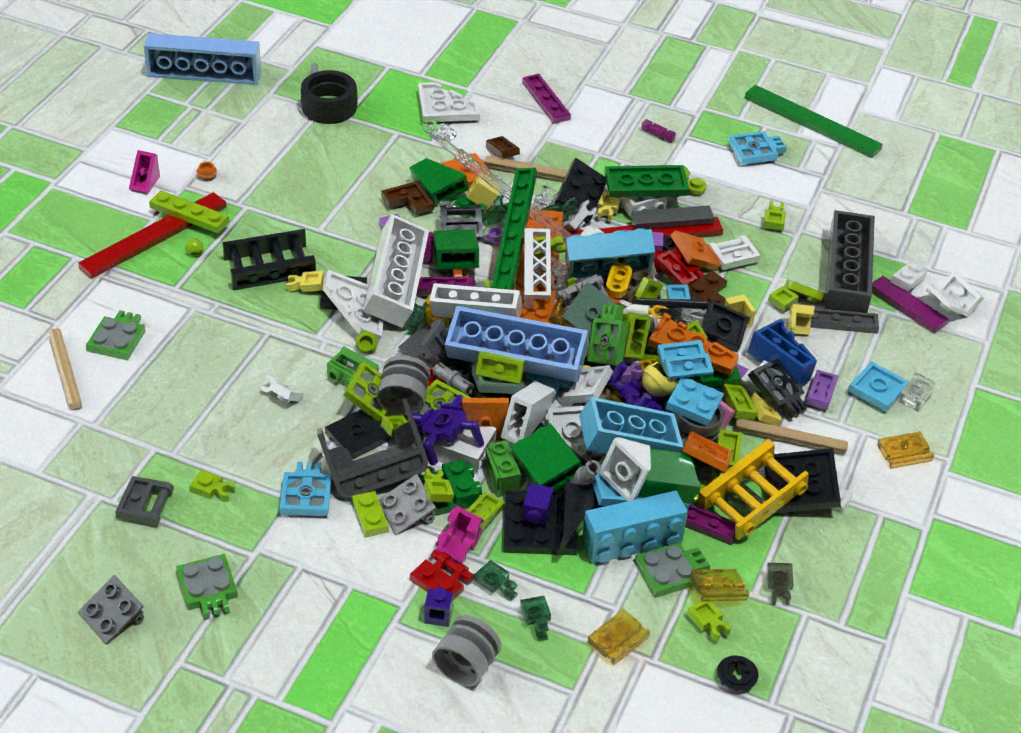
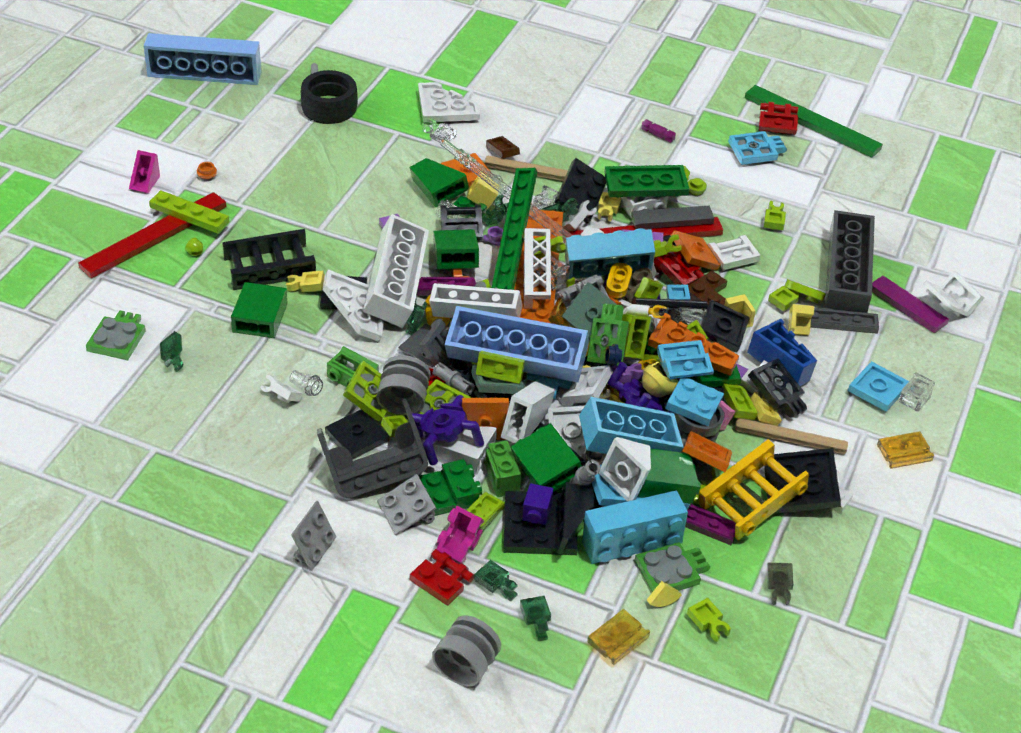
(65, 368): tan axle -> none
(111, 609): hinge -> none
(137, 497): dark grey plate -> none
(170, 349): none -> clear green plate
(207, 584): piece -> none
(210, 484): lime plate -> none
(259, 310): none -> green brick
(306, 491): medium azure piece -> none
(308, 383): none -> clear cone
(312, 537): none -> light grey hinge
(366, 342): lime plate -> none
(370, 514): lime plate -> none
(408, 193): reddish brown plate -> none
(429, 249): magenta axle -> none
(437, 488): lime plate -> none
(438, 600): dark purple brick -> none
(546, 98): magenta tile -> none
(613, 355): none -> dark blue plate
(663, 248): none -> lime plate
(663, 595): none -> light yellow tile
(719, 585): clear yellow plate -> none
(731, 441): lime plate -> none
(744, 667): black gear -> none
(781, 122): none -> red plate
(822, 389): medium lavender plate -> none
(909, 276): white plate -> none

